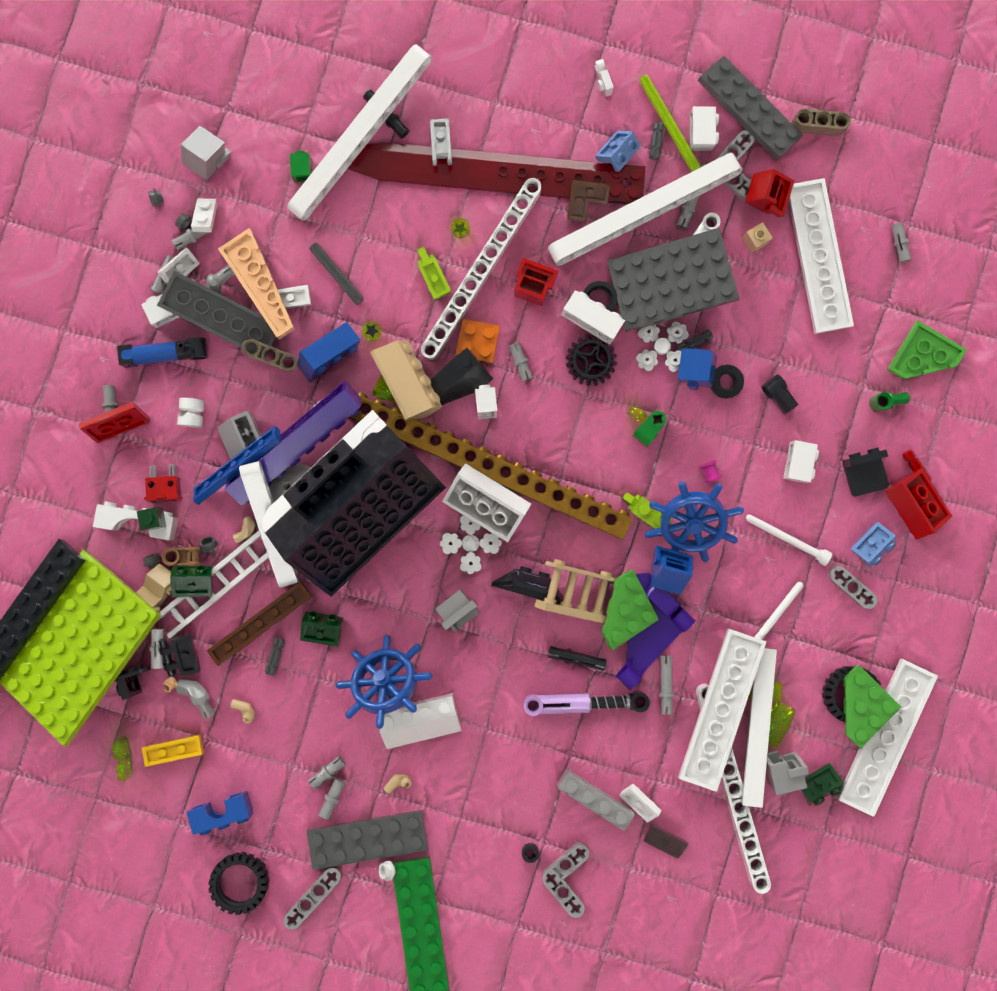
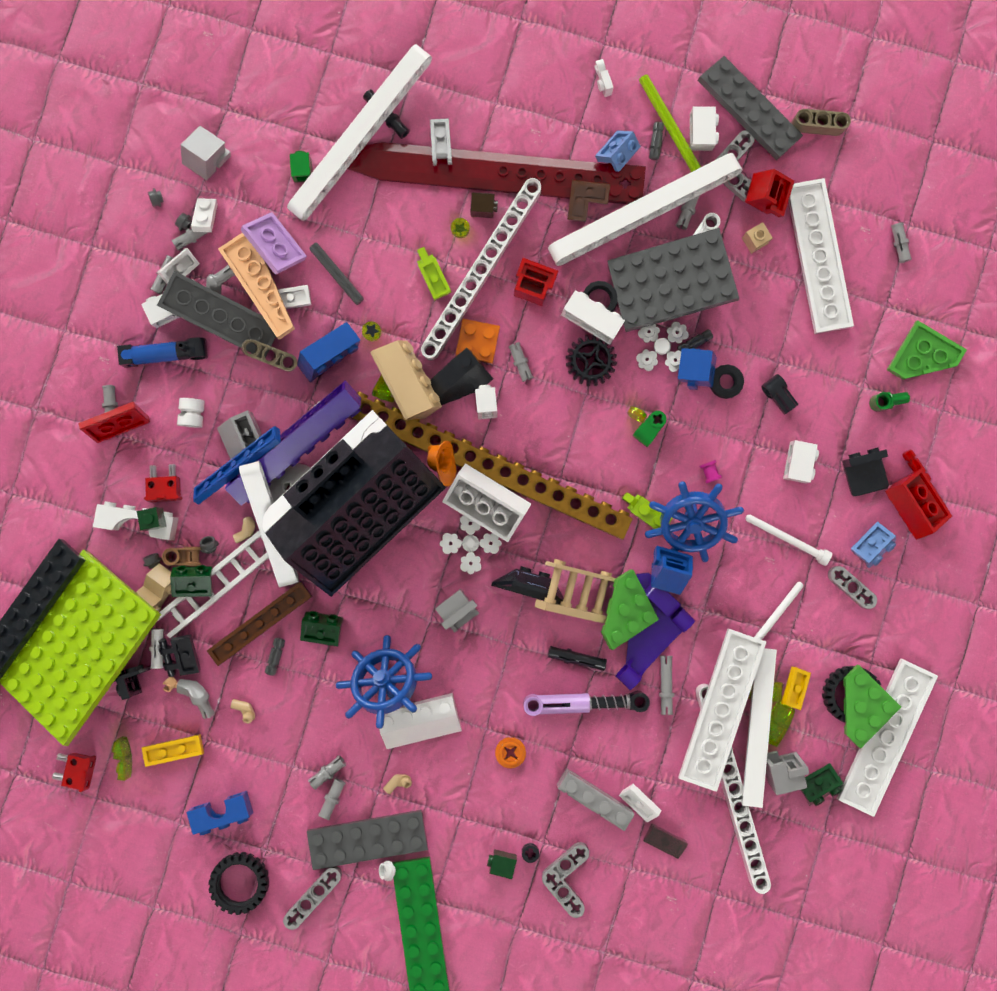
(77, 771): none -> red piece
(273, 243): none -> lavender plate
(442, 460): none -> orange piece
(483, 205): none -> dark brown brick
(502, 864): none -> dark green brick
(510, 762): none -> orange gear
(796, 688): none -> yellow plate

